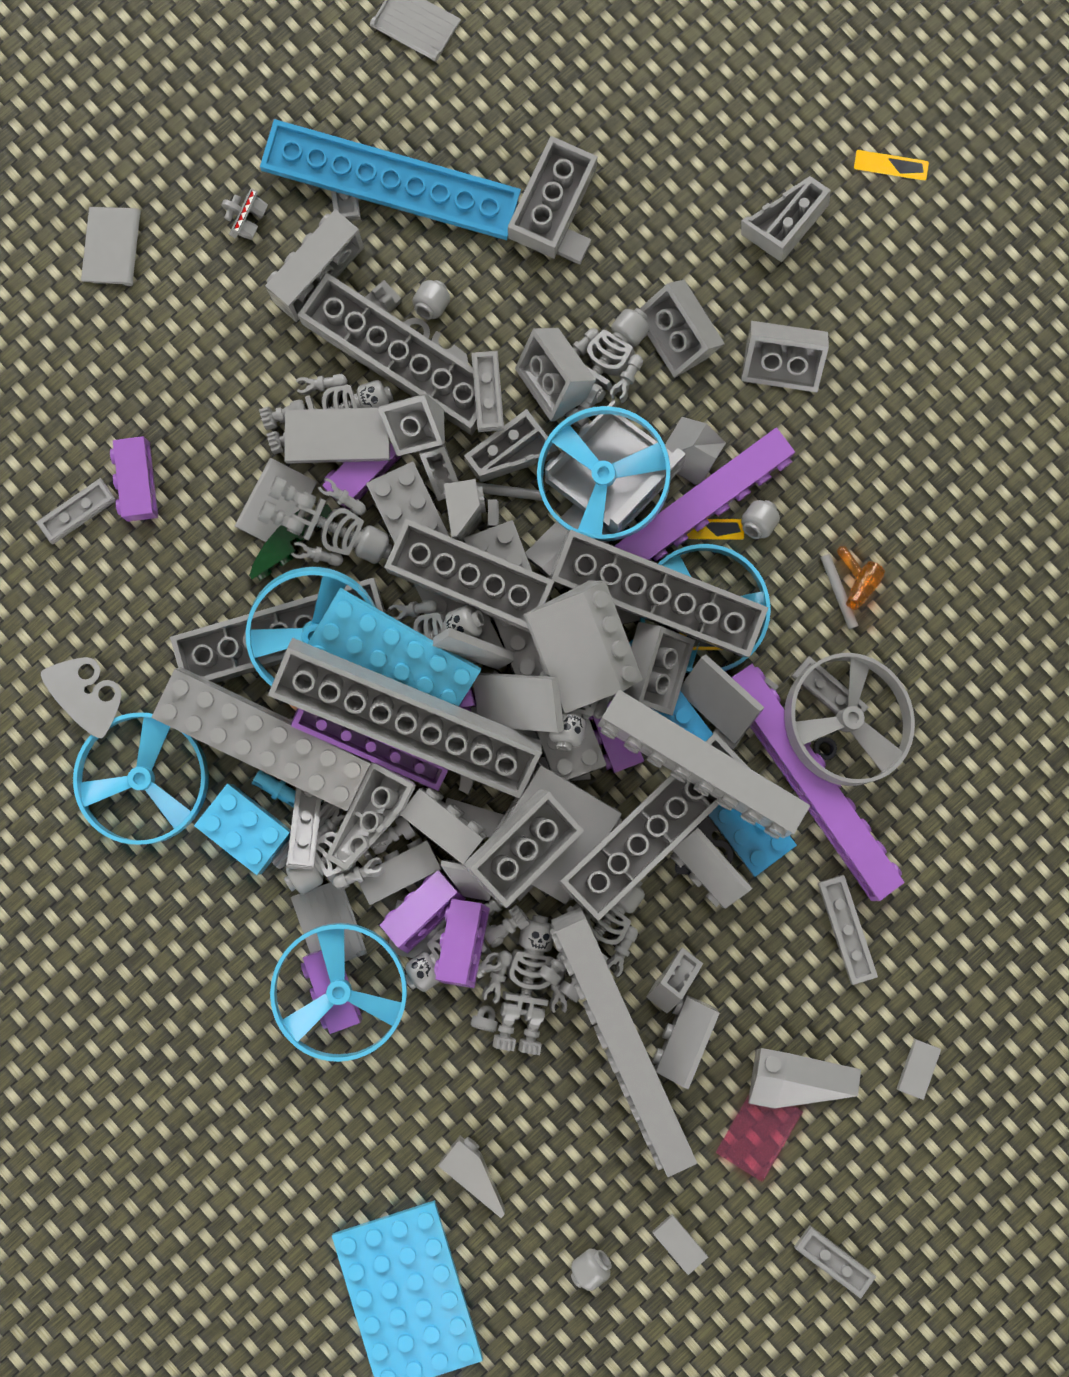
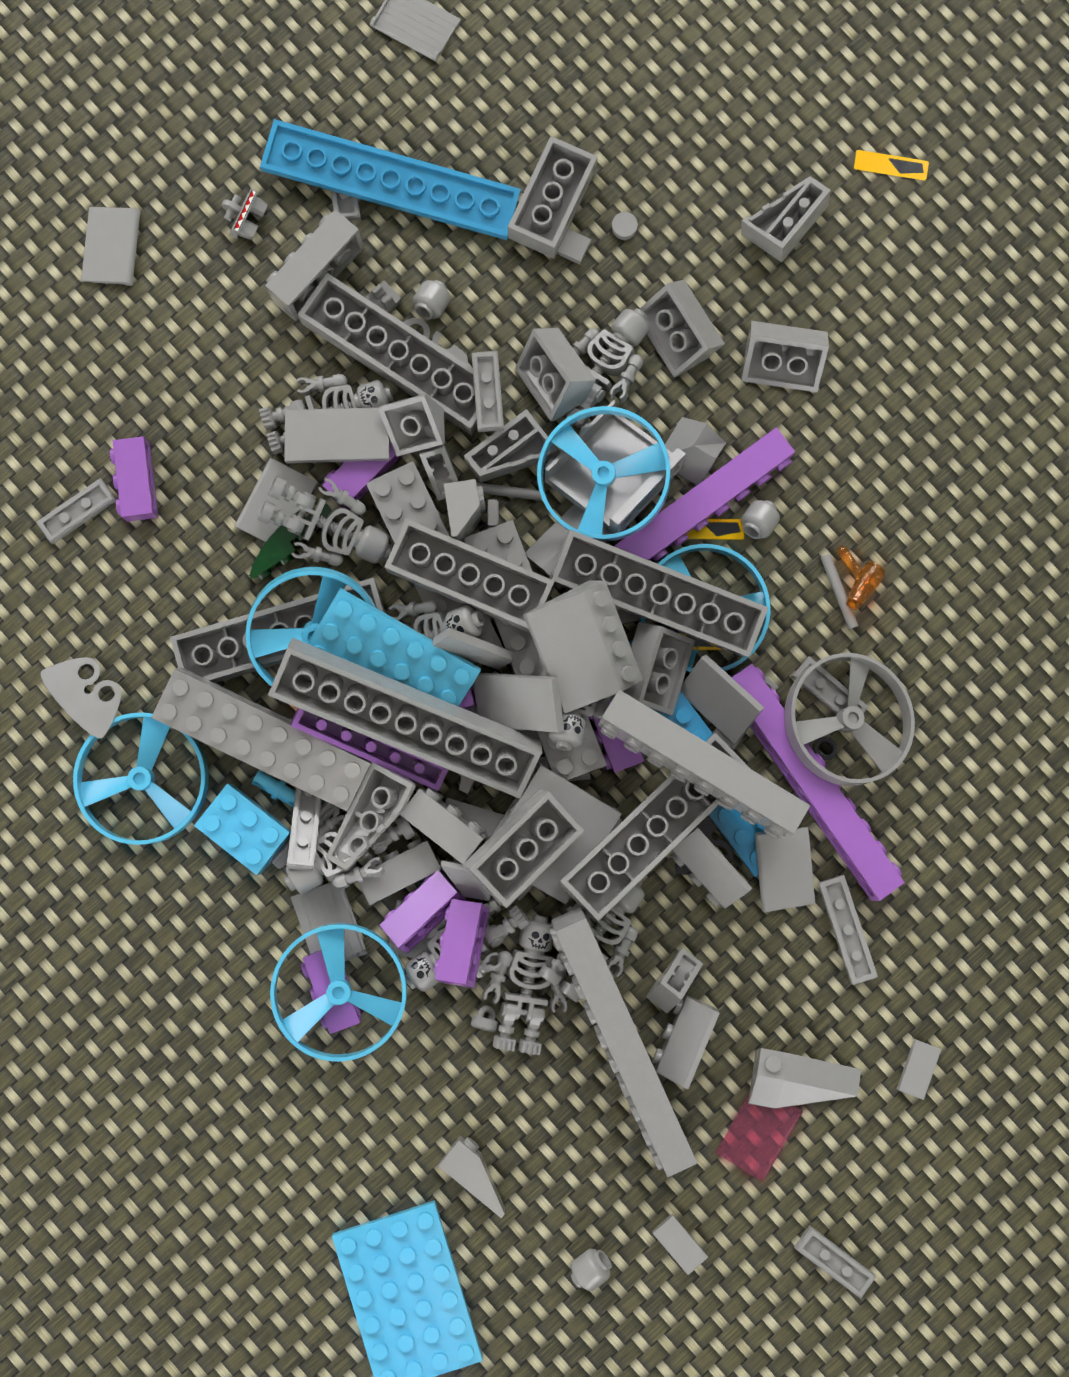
(624, 225): none -> light grey tile
(785, 870): none -> light grey piece

